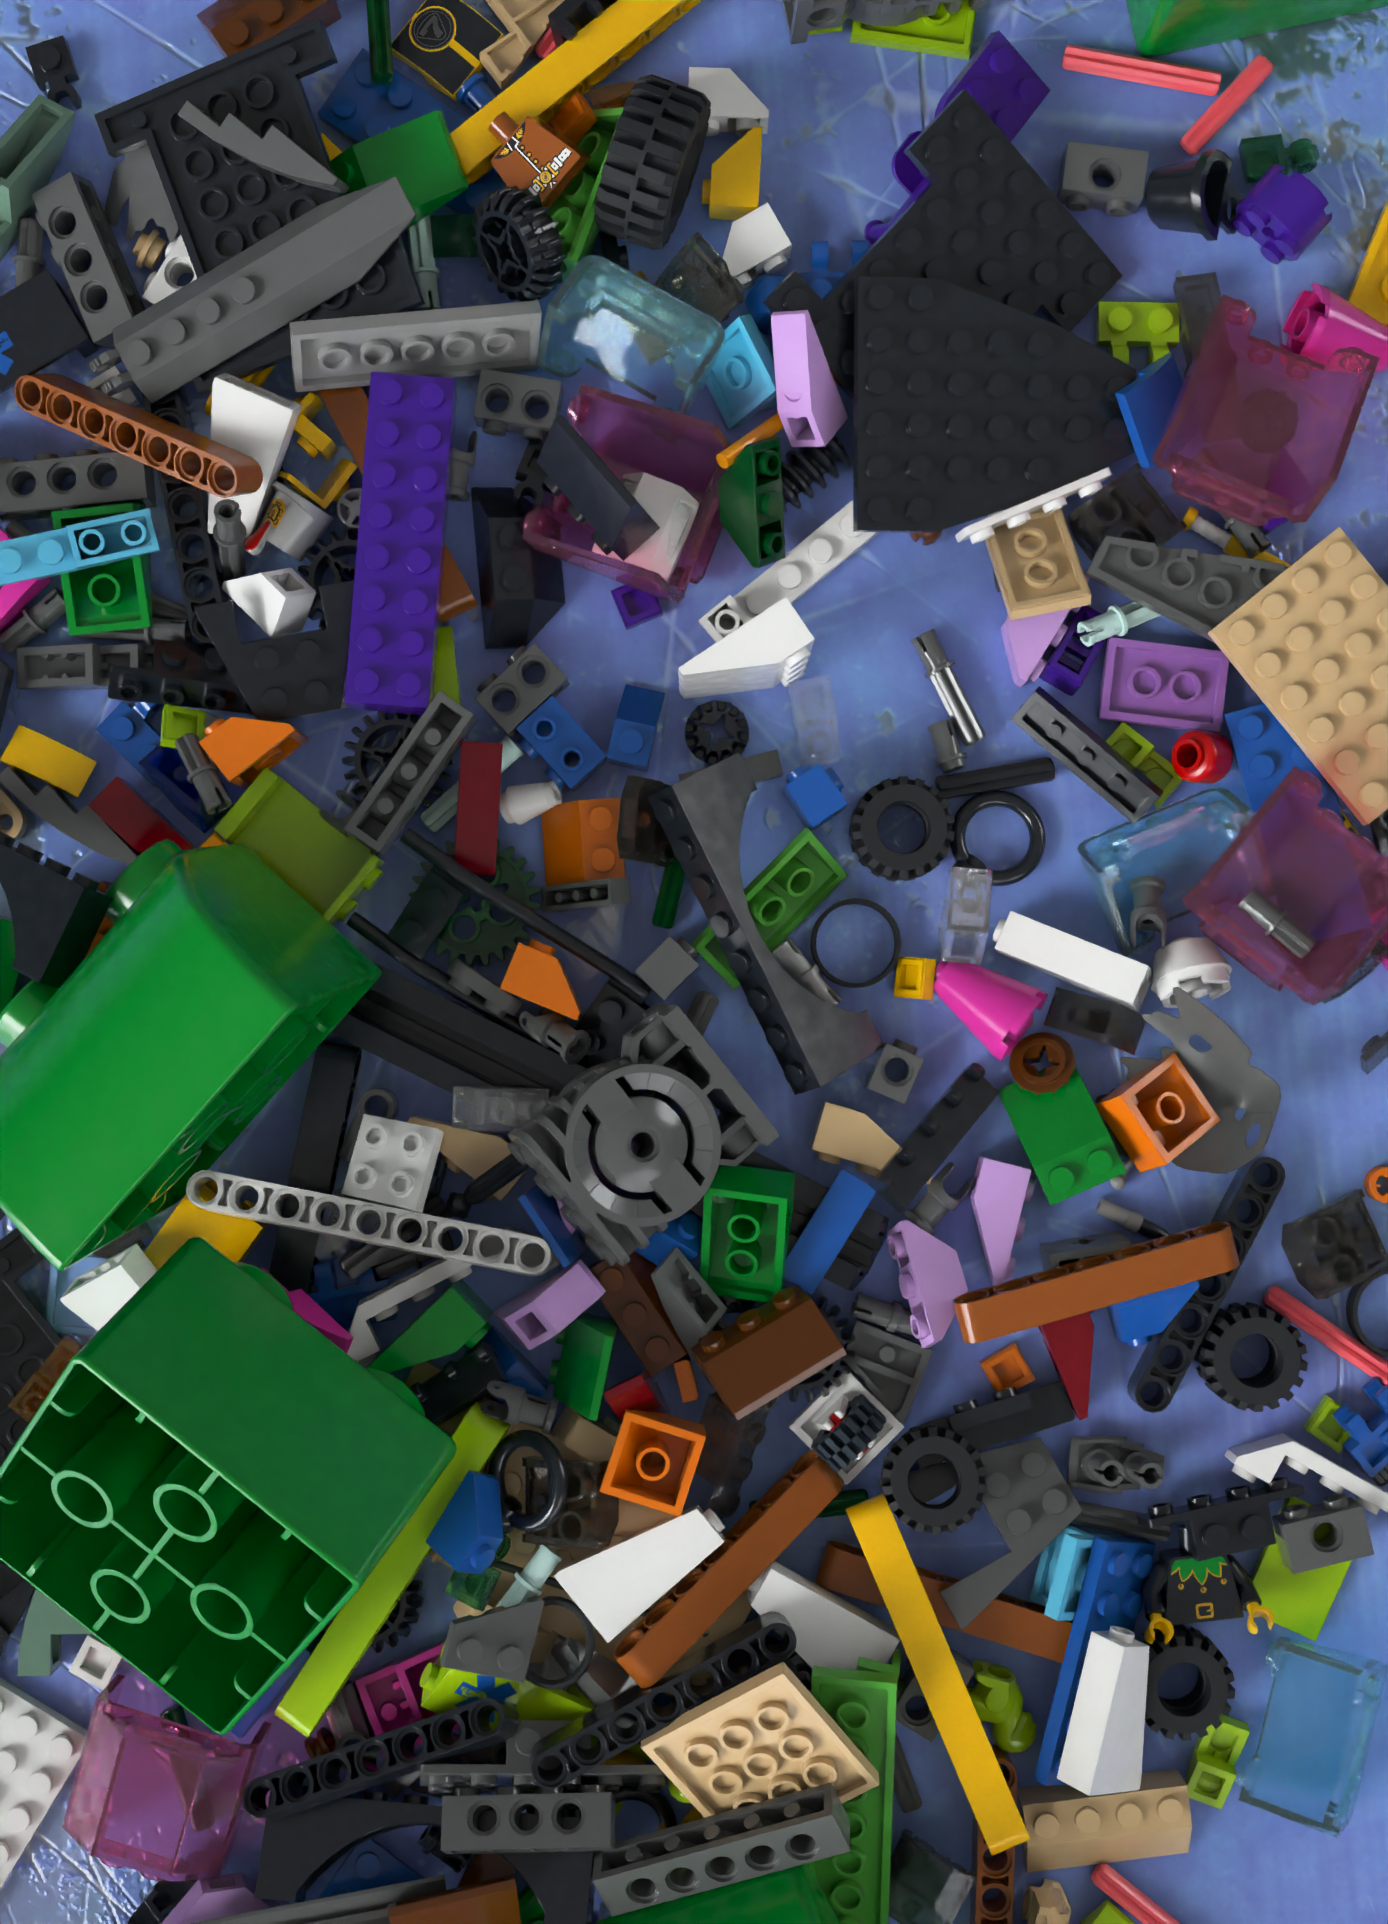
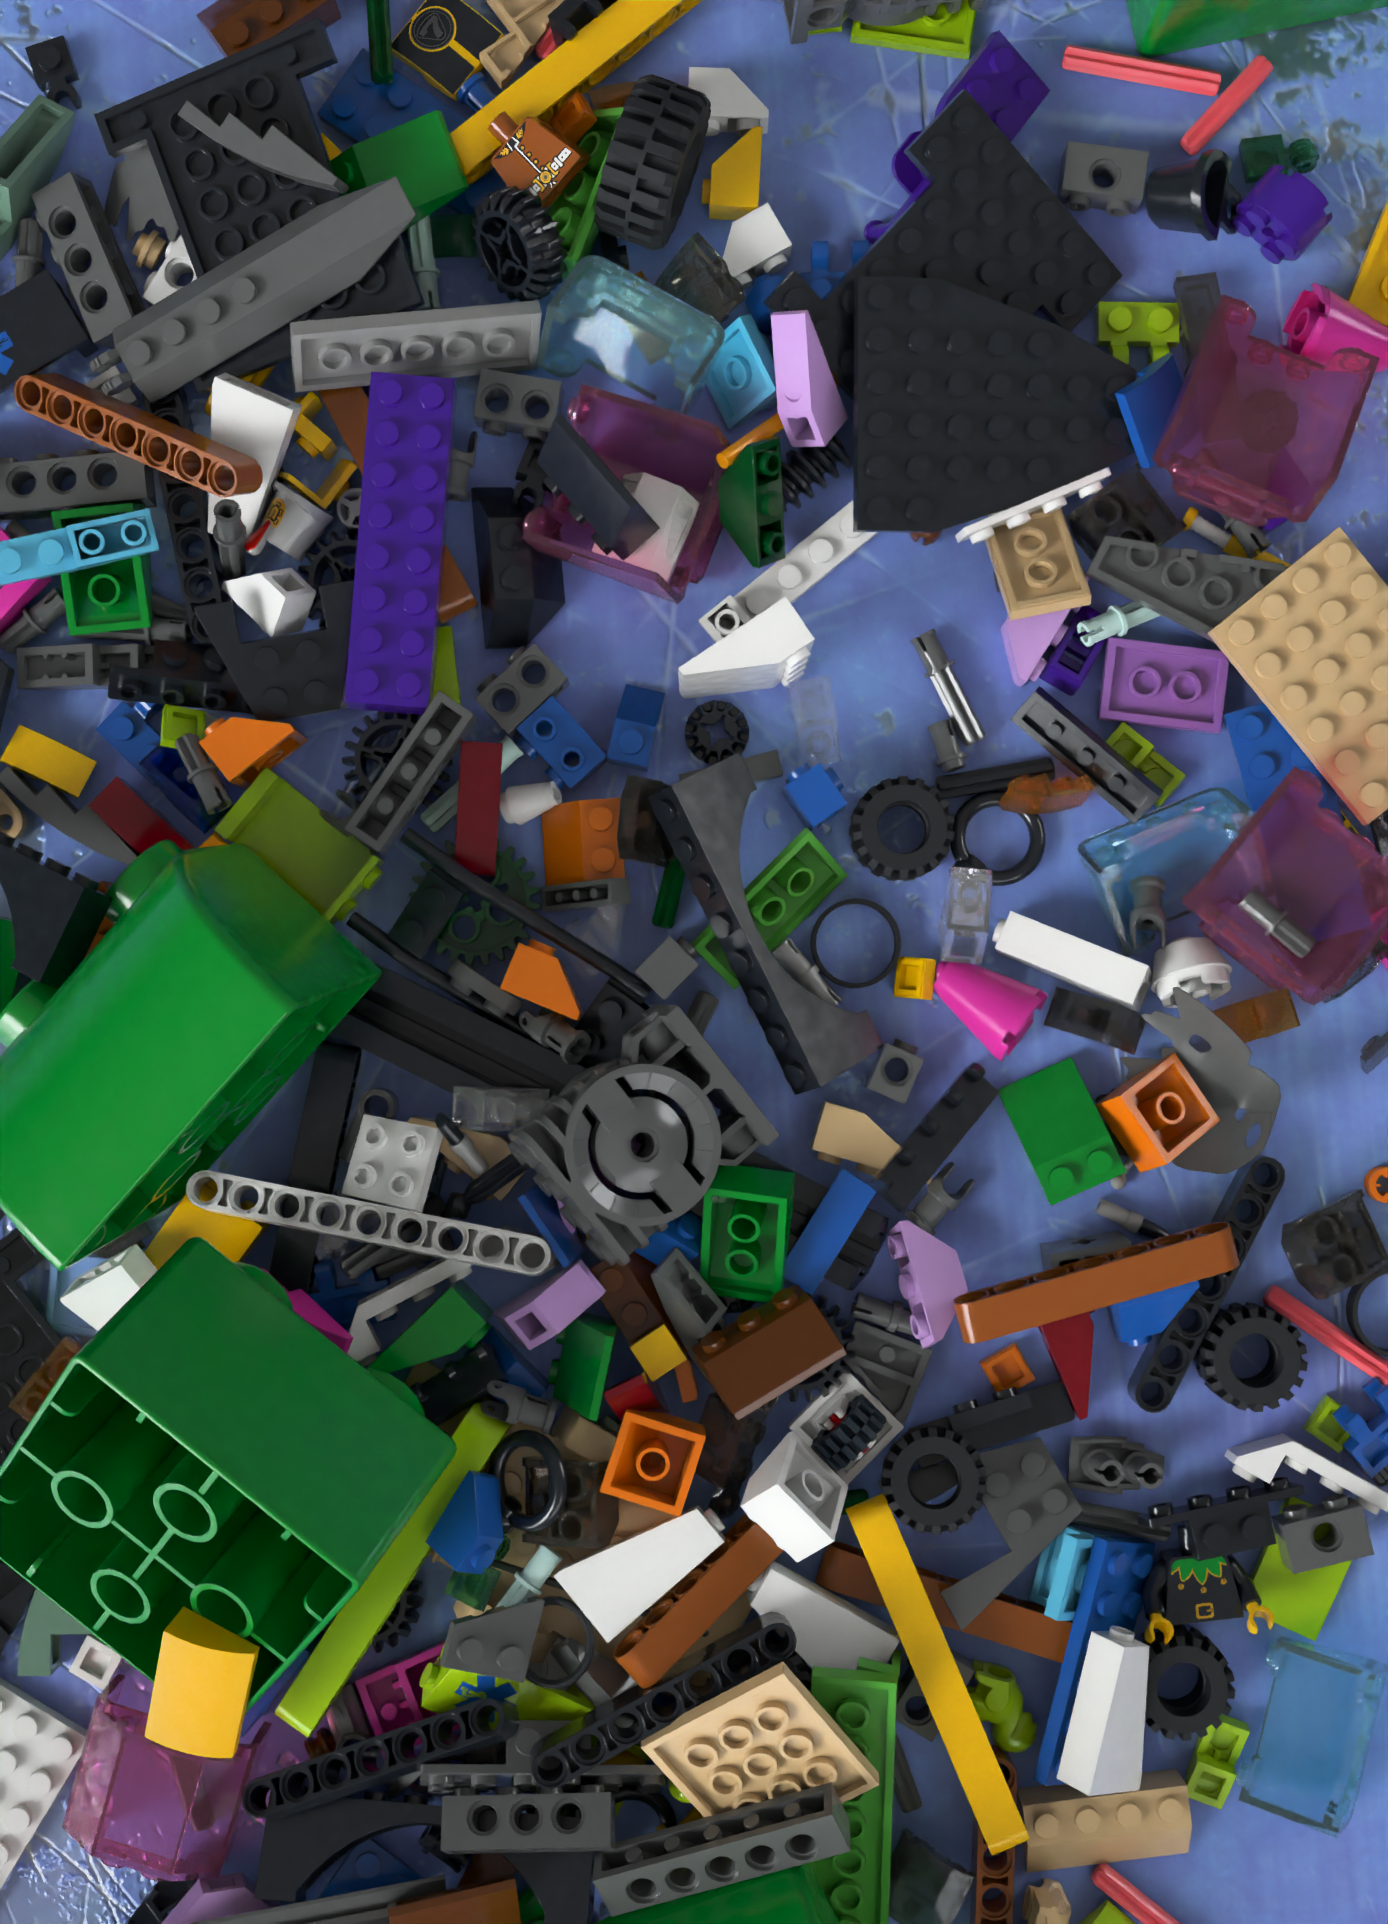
(200, 1687): none -> yellow slope
(461, 1144): none -> piece
(635, 606): dark purple tile -> none
(658, 1352): none -> yellow tile
(796, 1498): none -> white slope
(997, 1208): lavender slope -> none
(1030, 1051): reddish brown gear -> none
(1039, 796): none -> clear orange slope
(1202, 757): red head -> none
(1260, 1015): none -> clear orange slope

